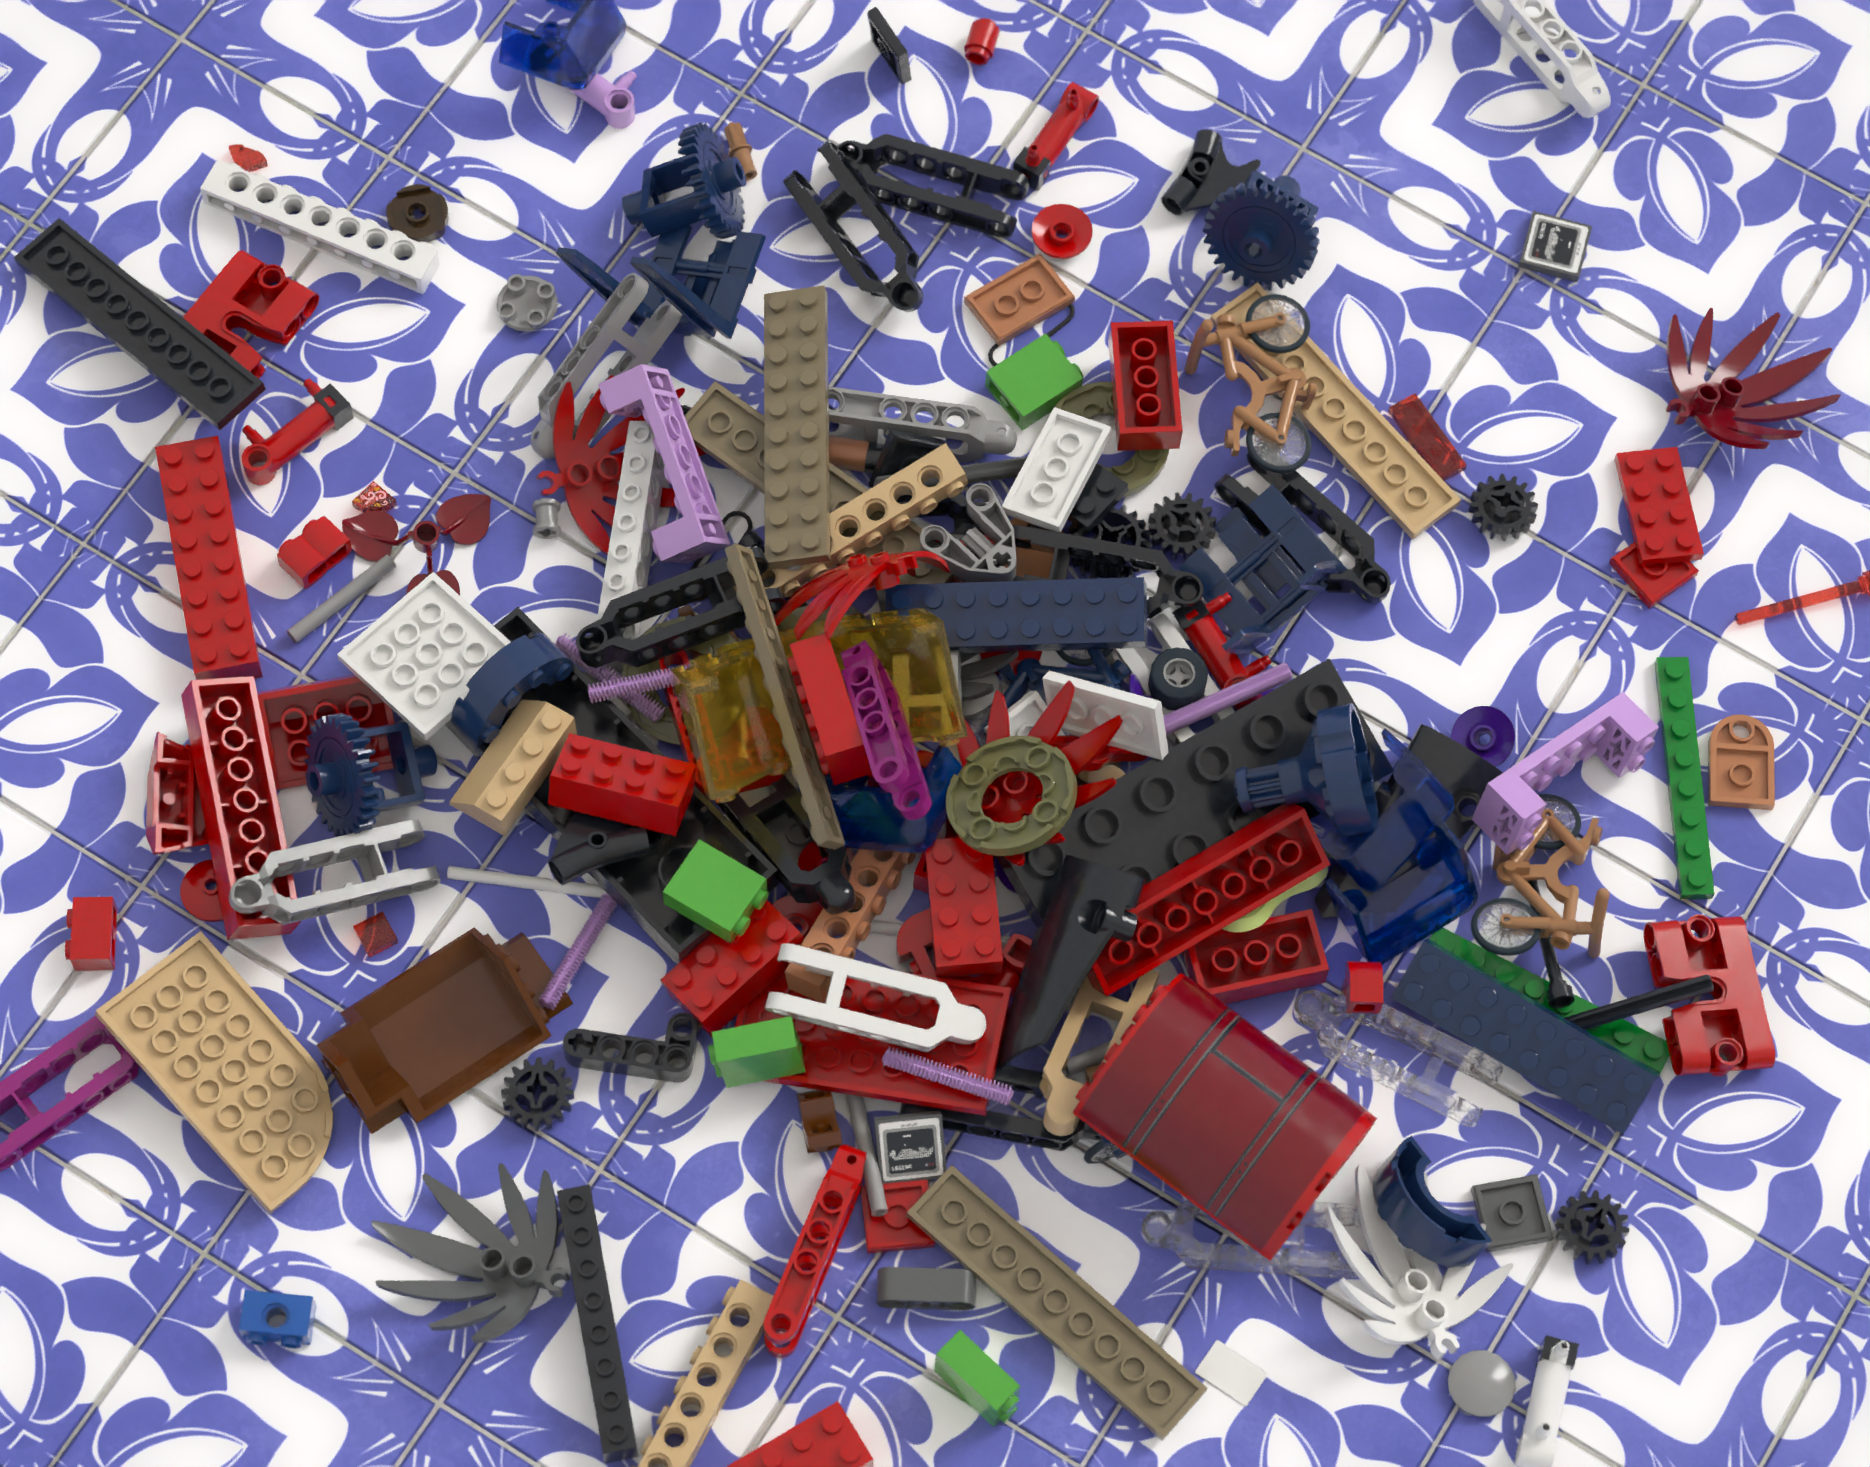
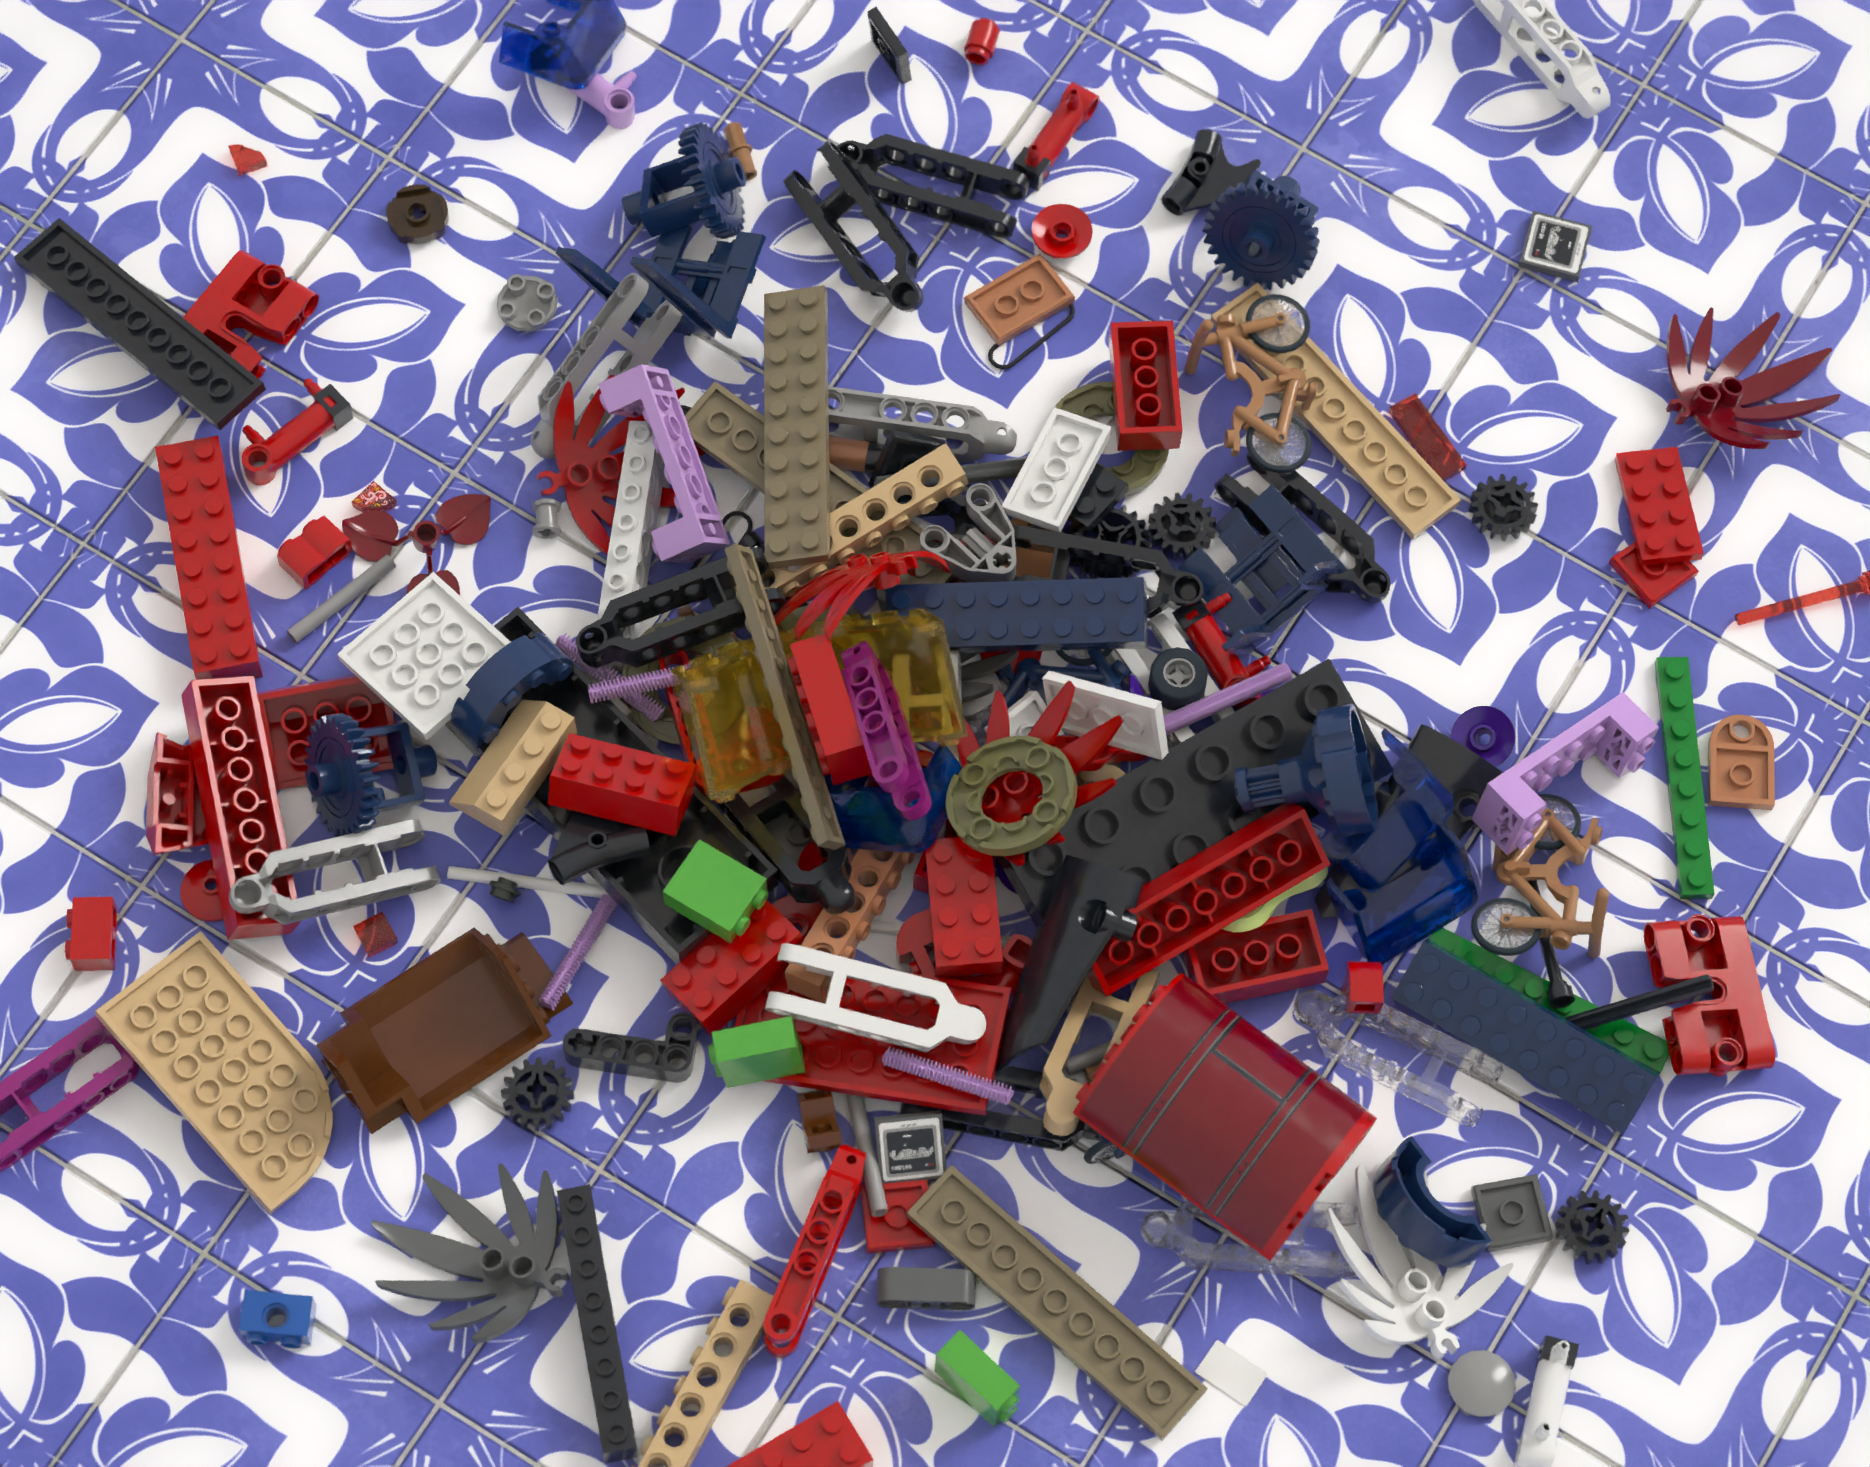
(329, 239): white brick -> none
(504, 889): none -> pearl dark grey plate
(1033, 381): bright green brick -> none

